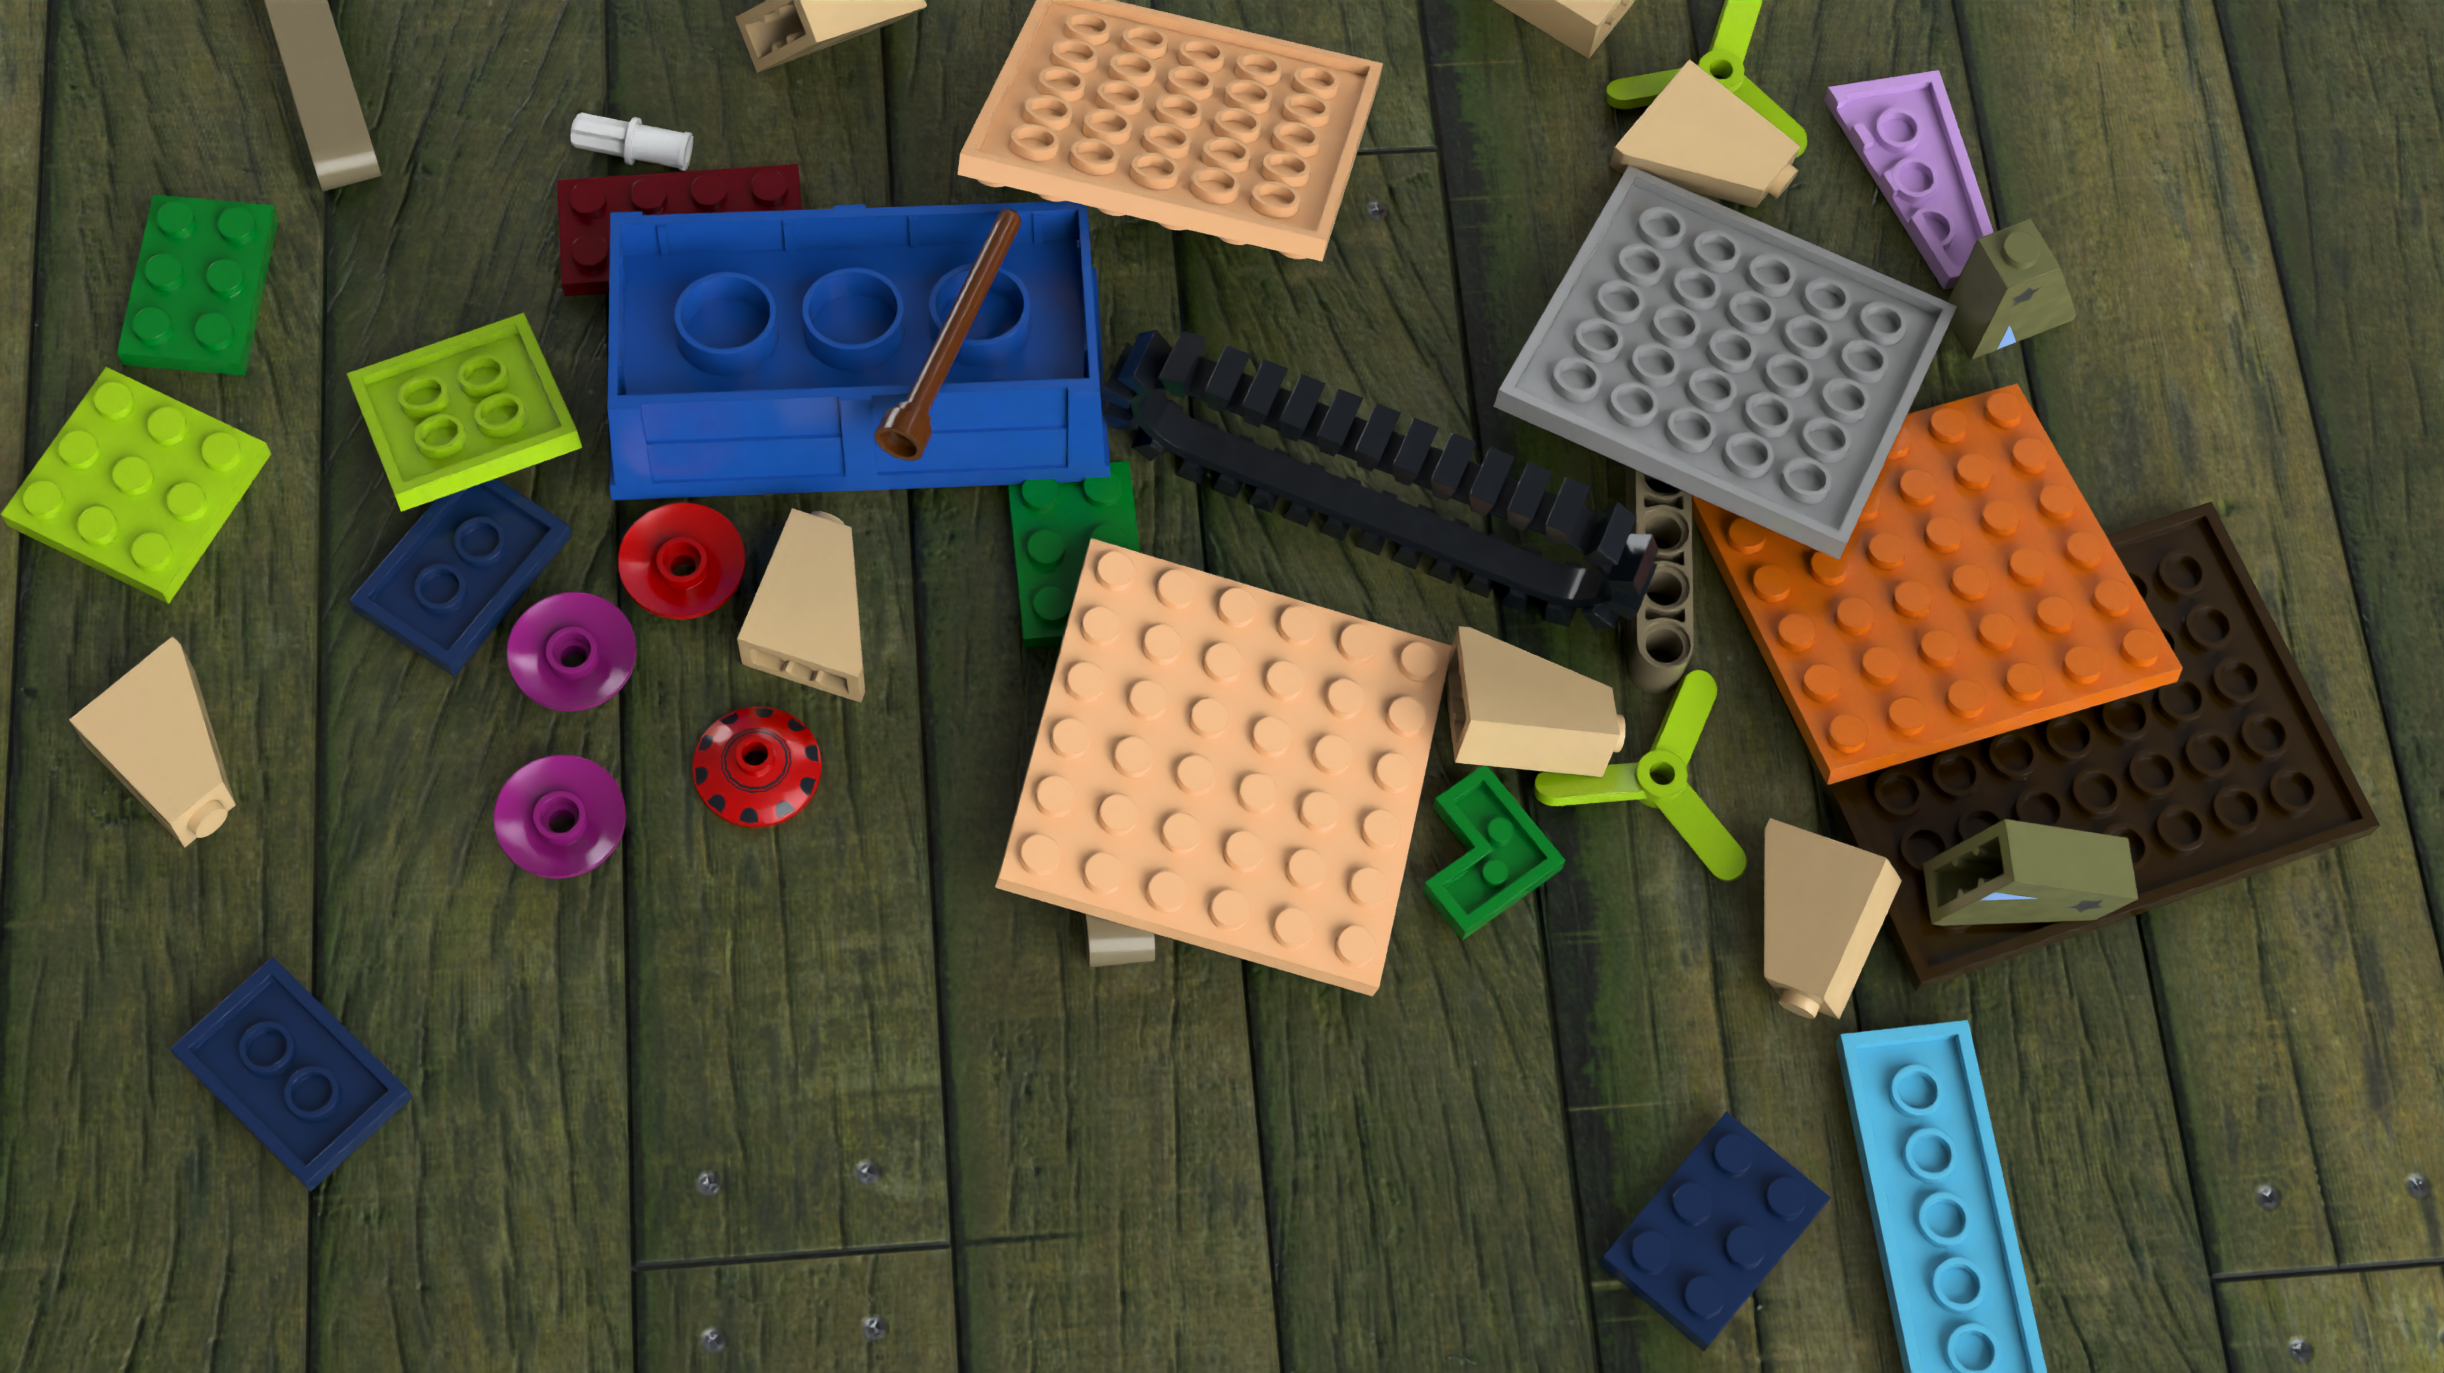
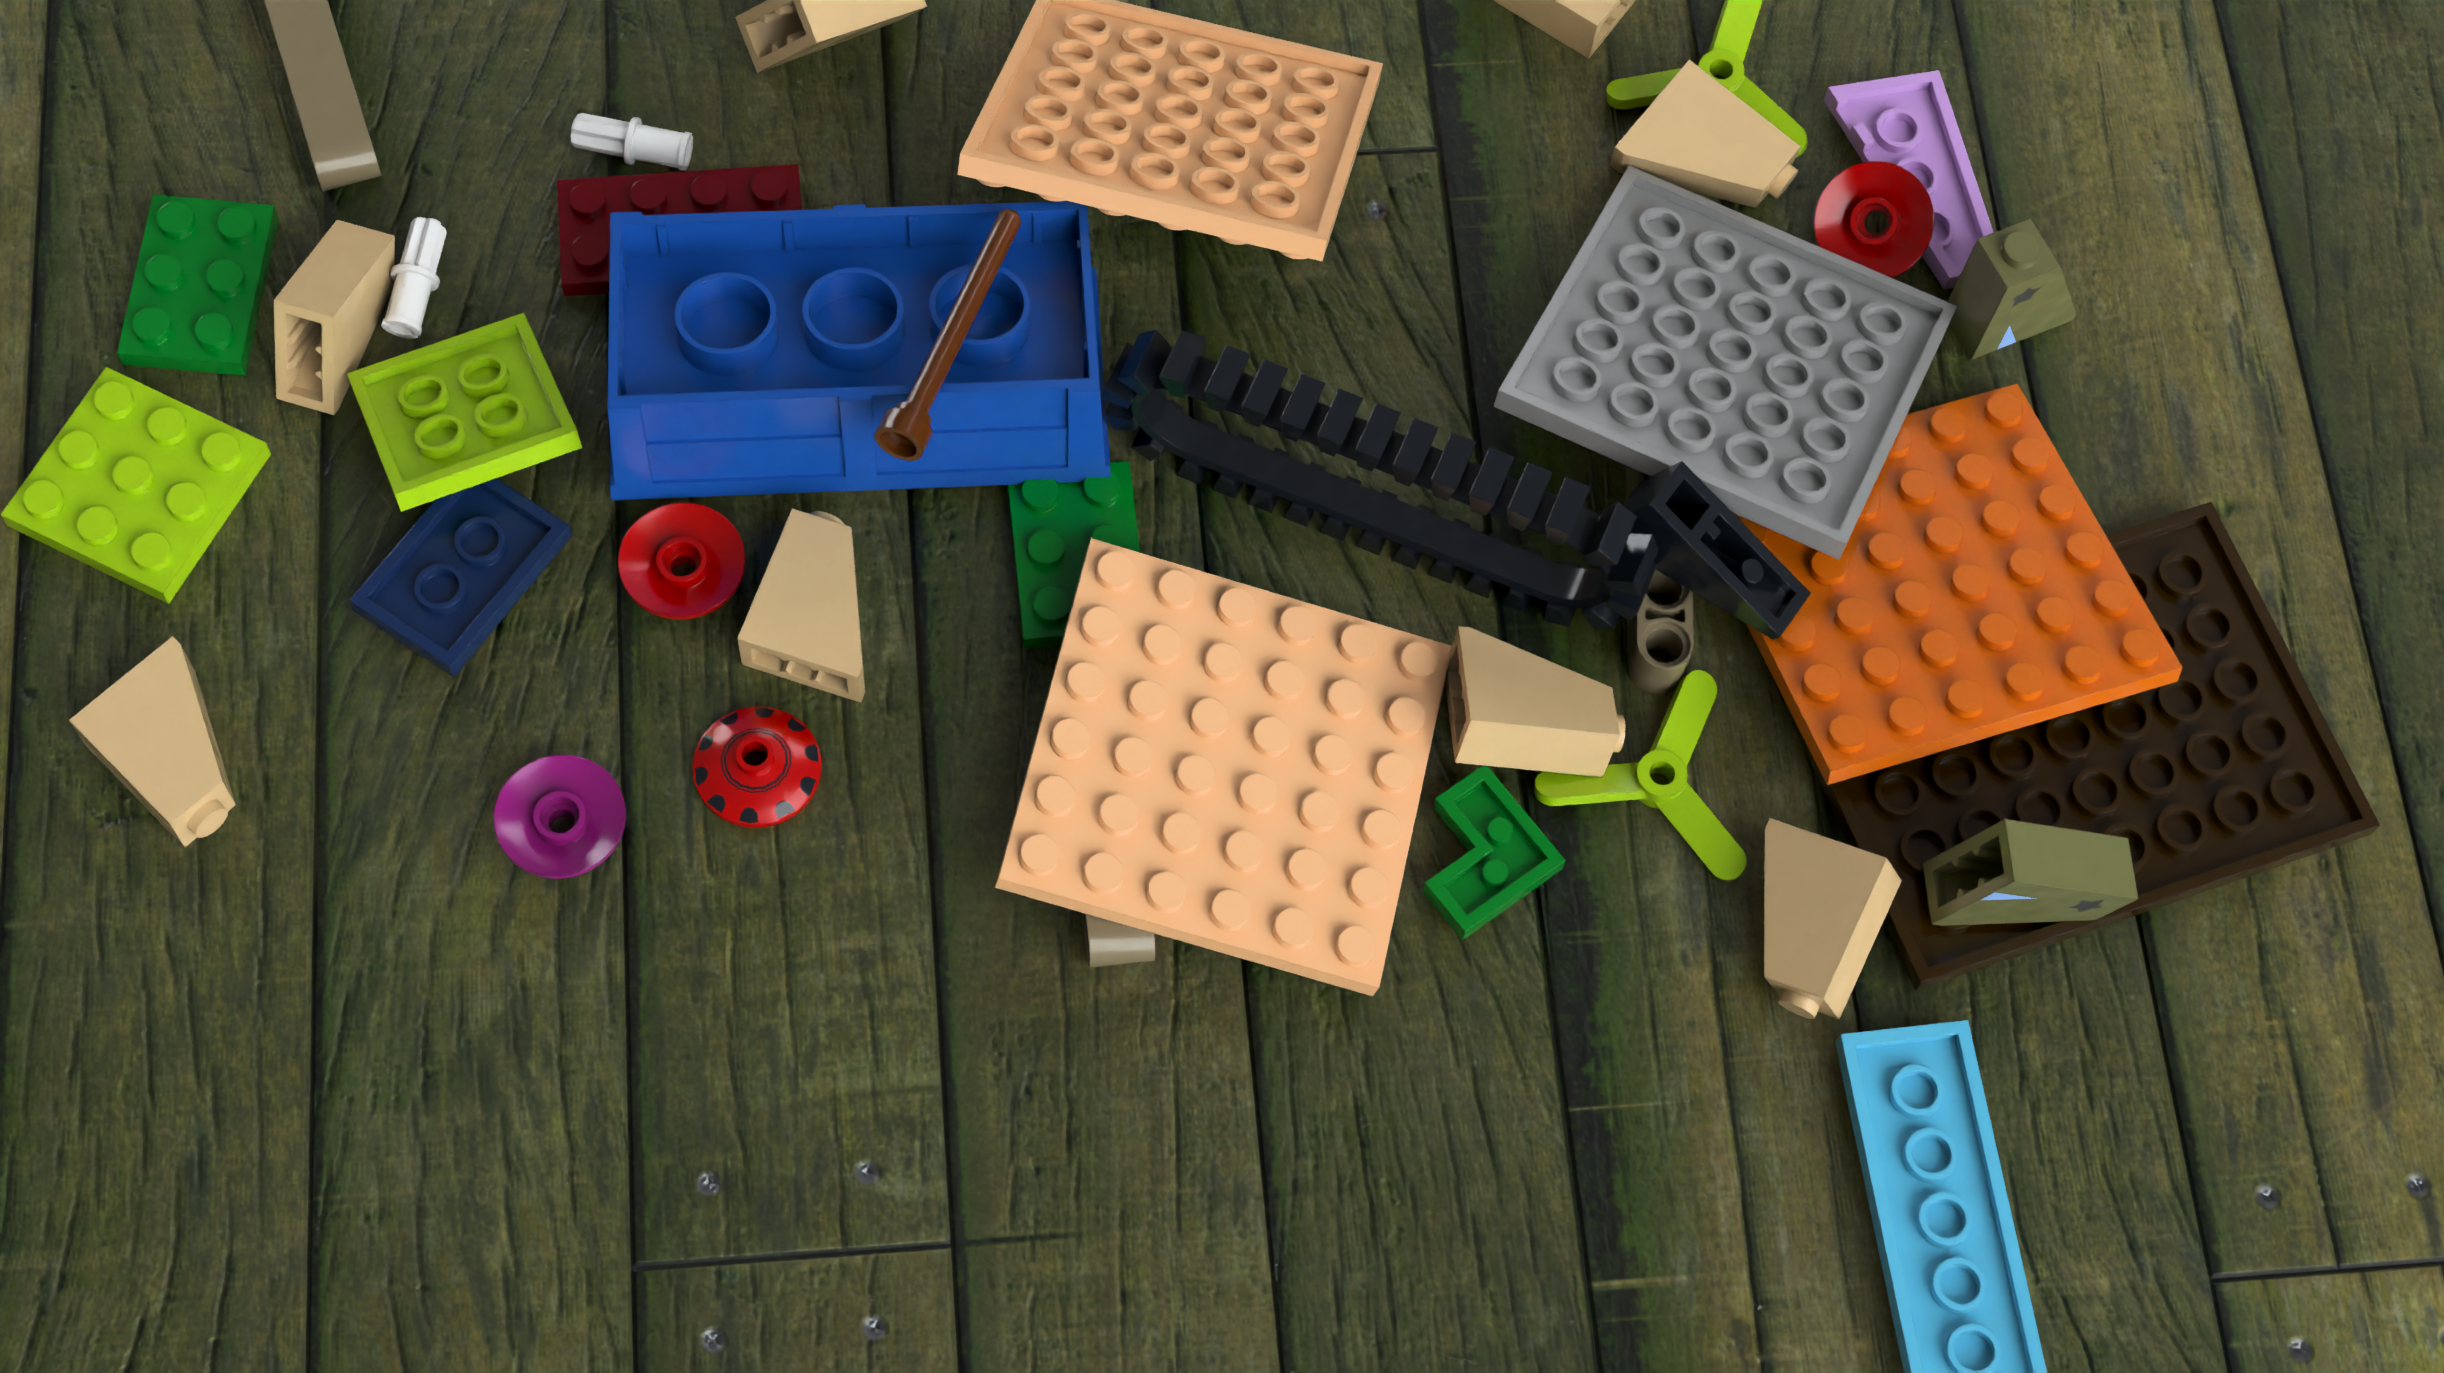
(291, 1073): dark blue plate -> none
(330, 314): none -> tan slope
(414, 278): none -> white axle
(569, 626): magenta dish -> none
(1714, 551): none -> black slope
(1714, 1231): dark blue plate -> none
(1868, 189): none -> red dish

